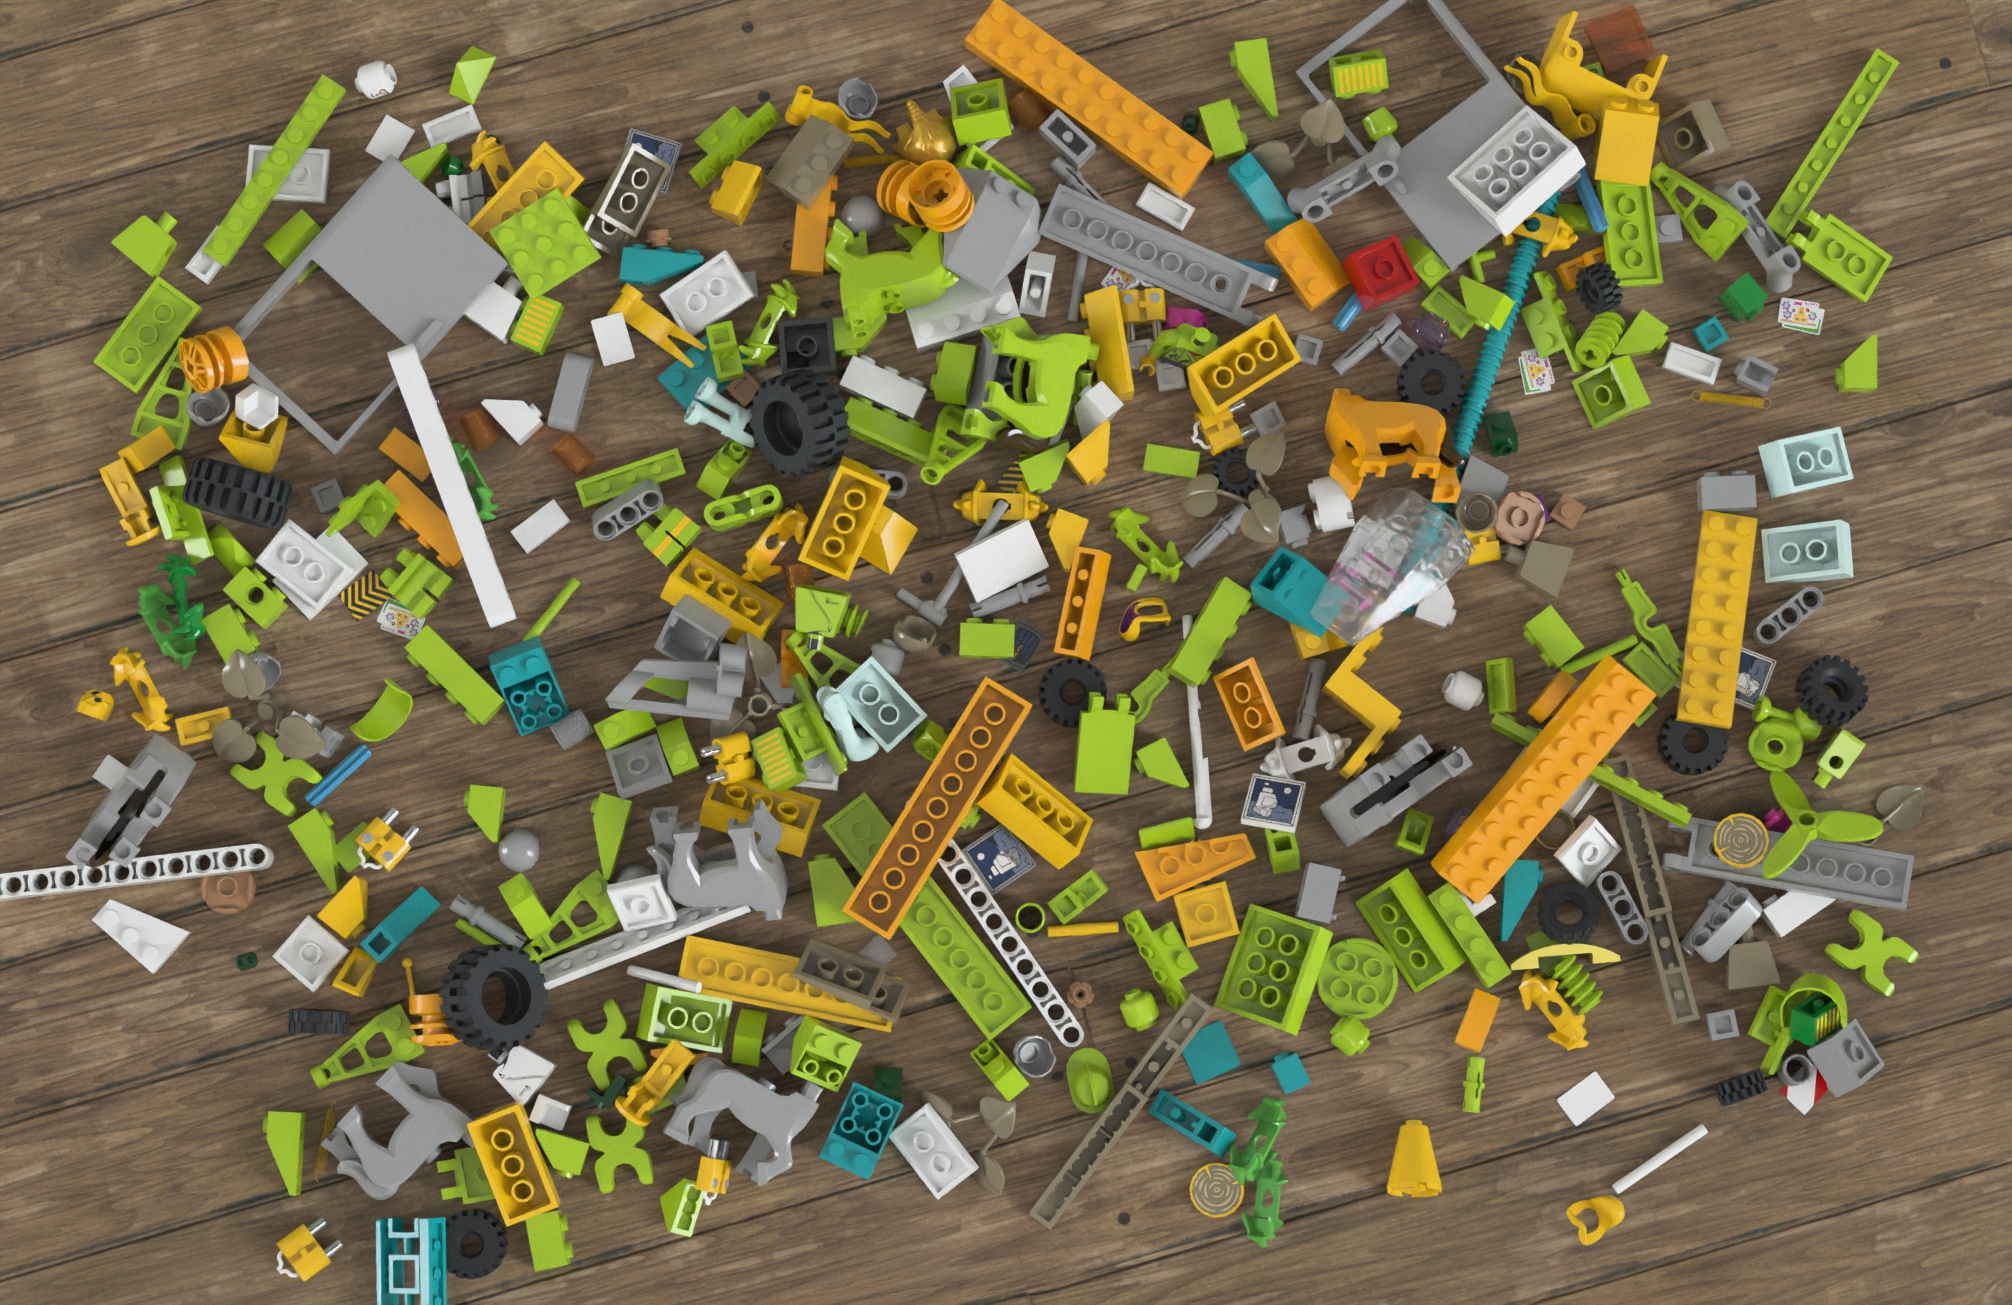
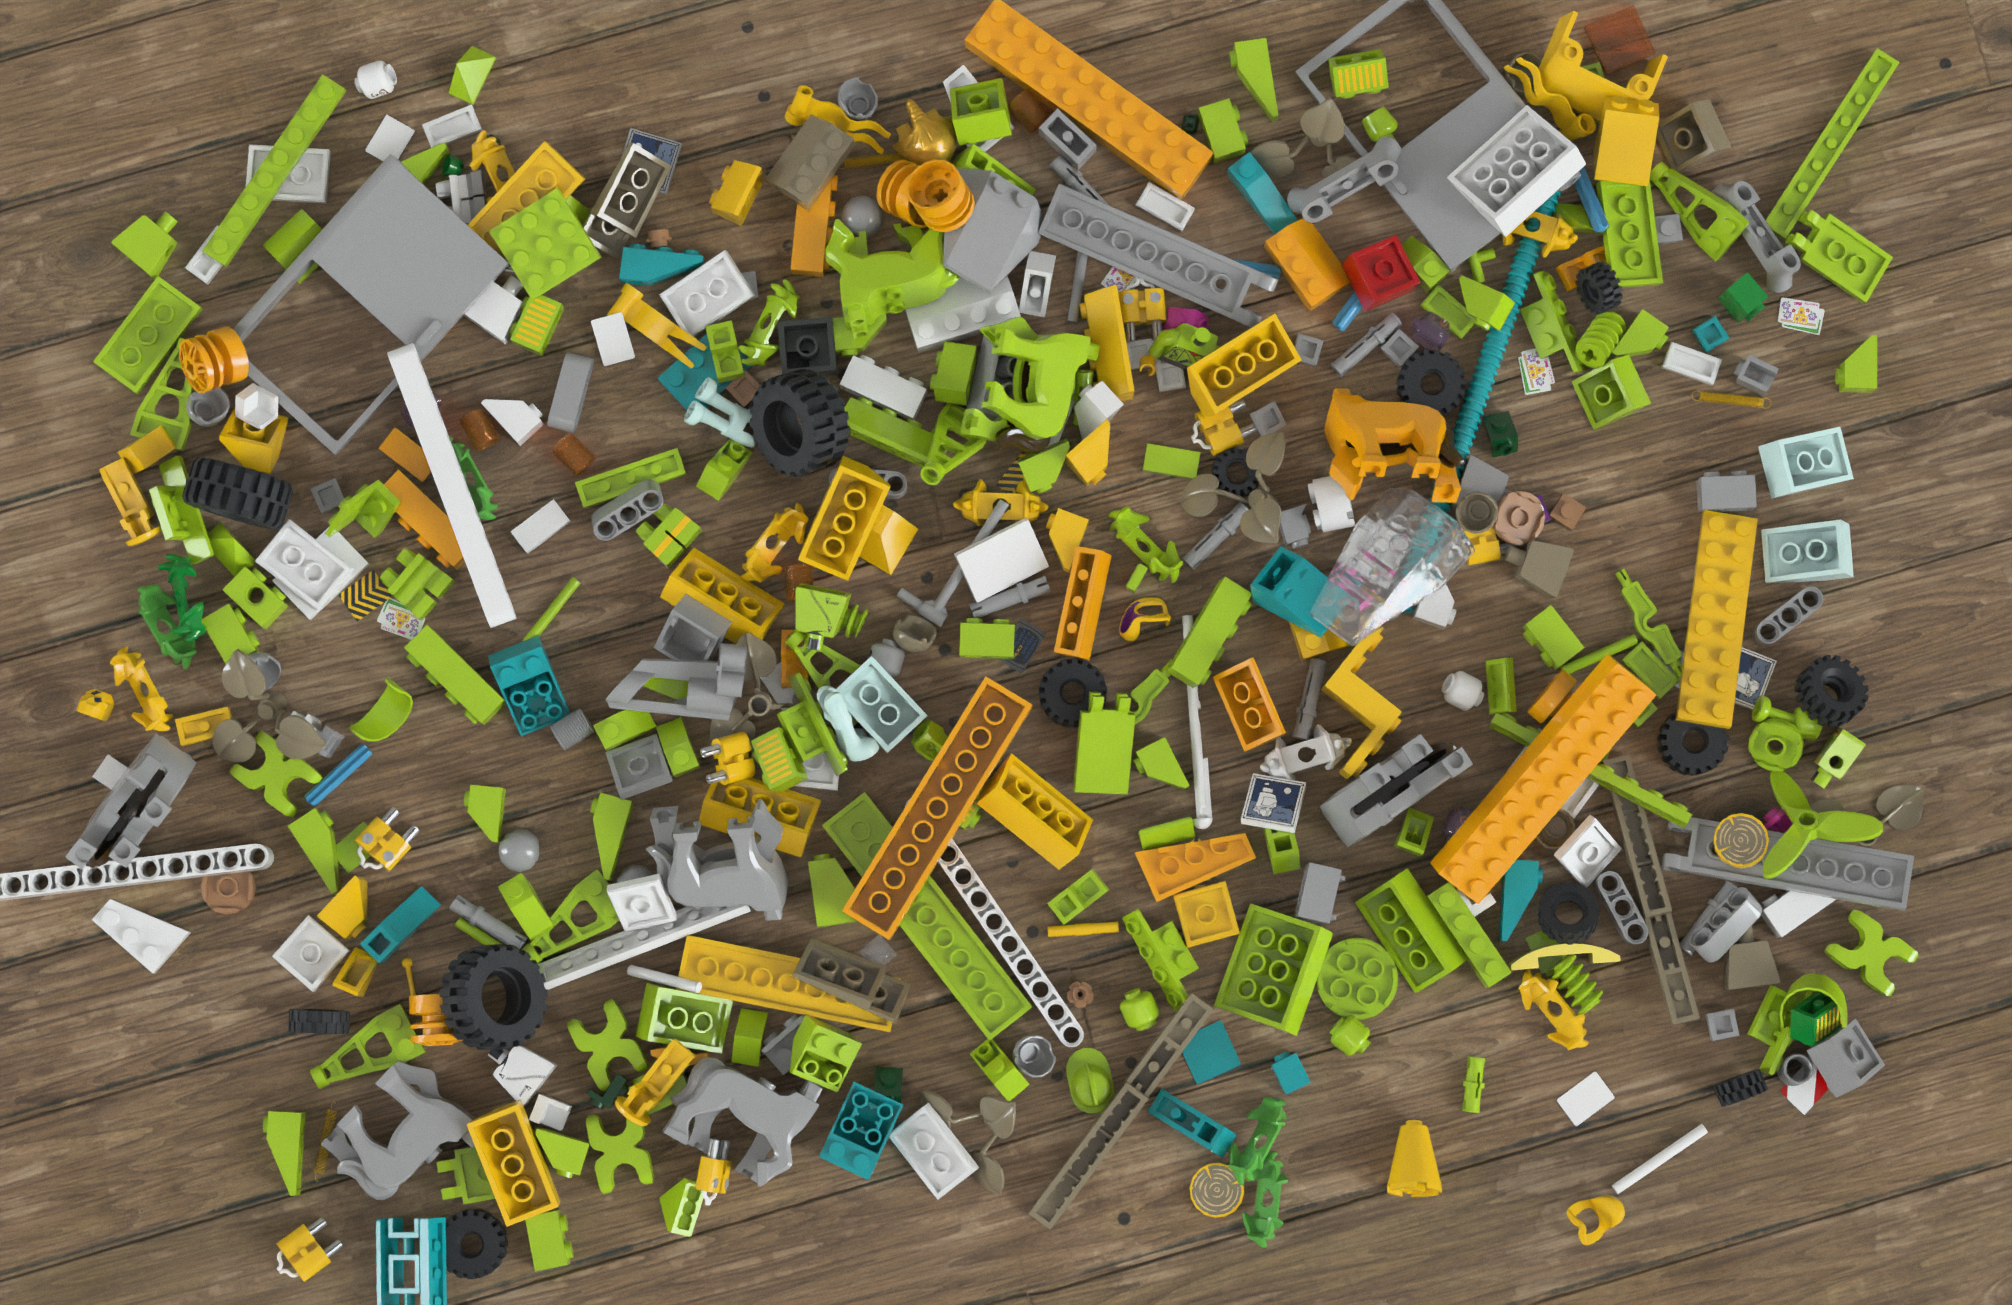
(246, 961): dark green rock -> none
(730, 139): lime bracket -> none
(743, 508): lime piece -> none
(998, 858): tile -> none
(1033, 905): lime piece -> none
(1477, 1020): light orange slope -> none

